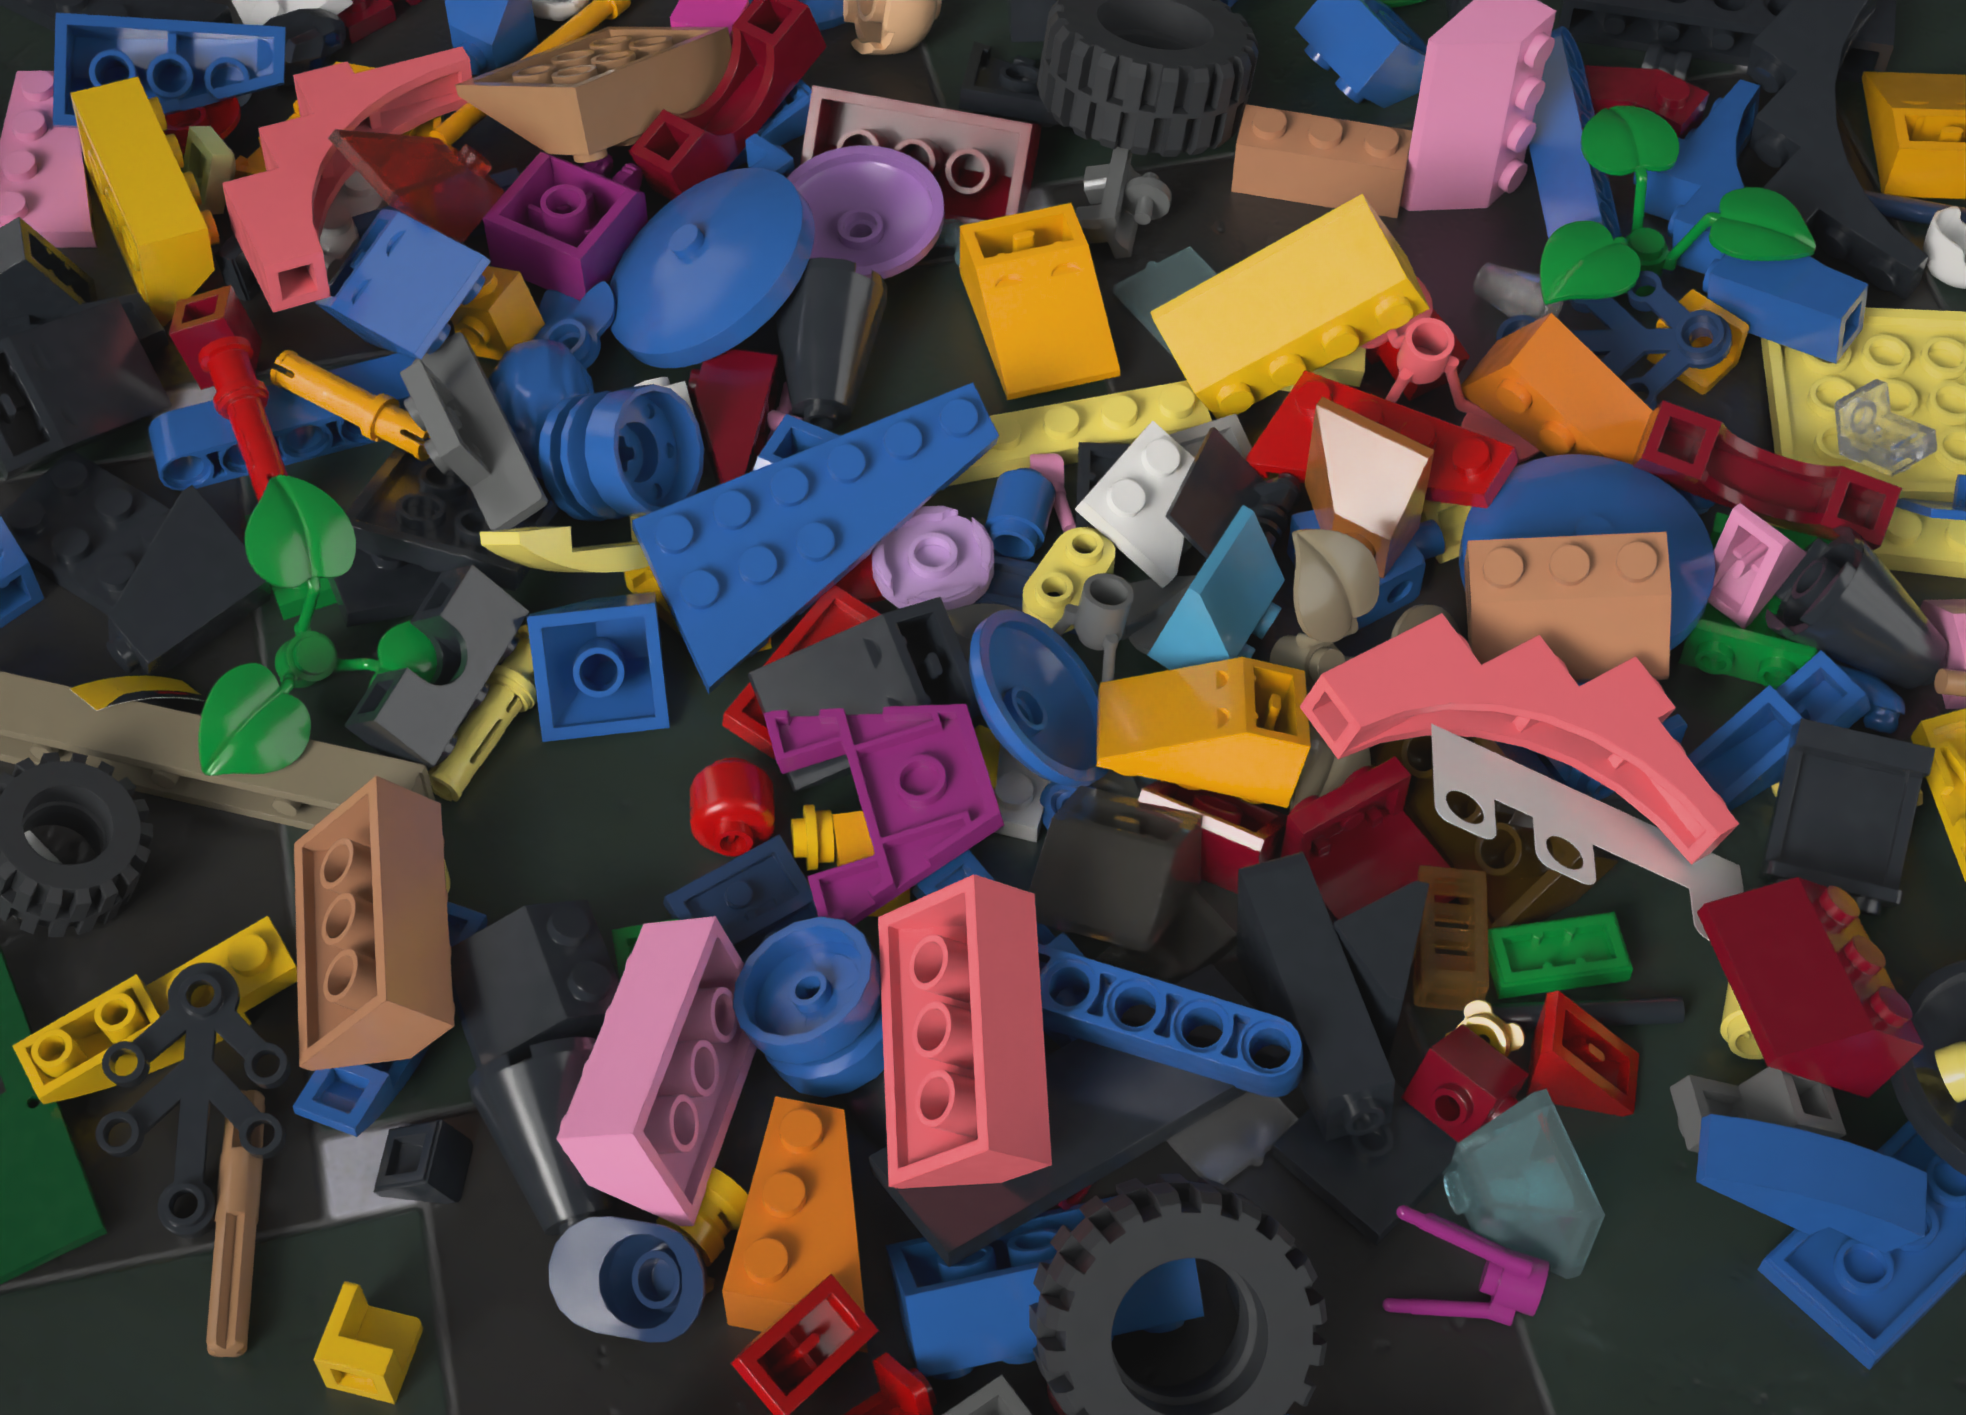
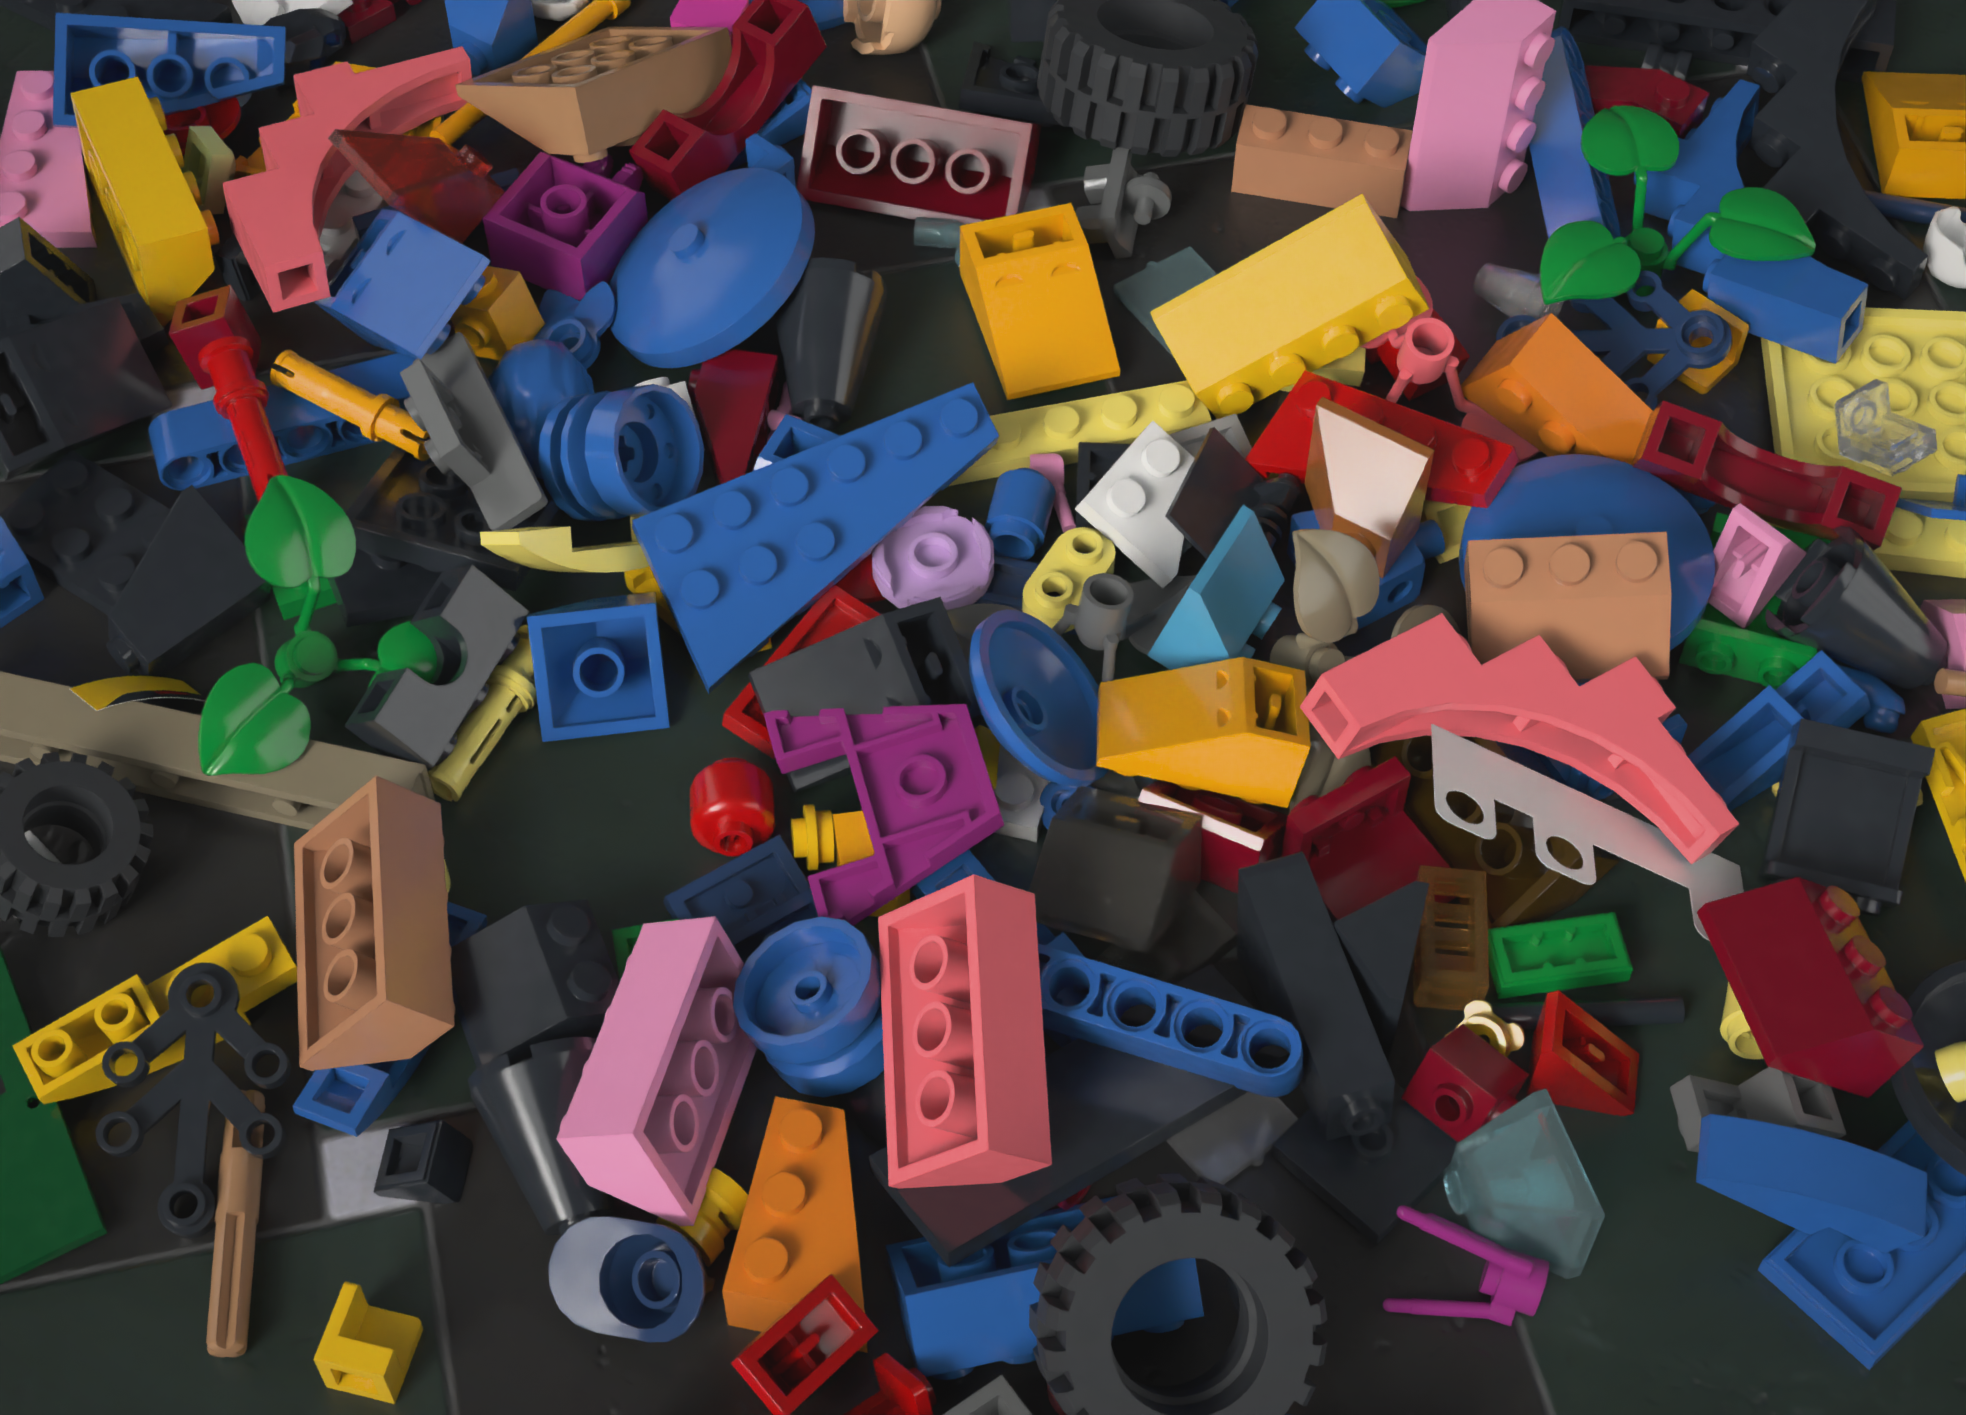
(871, 207): medium lavender dish -> none

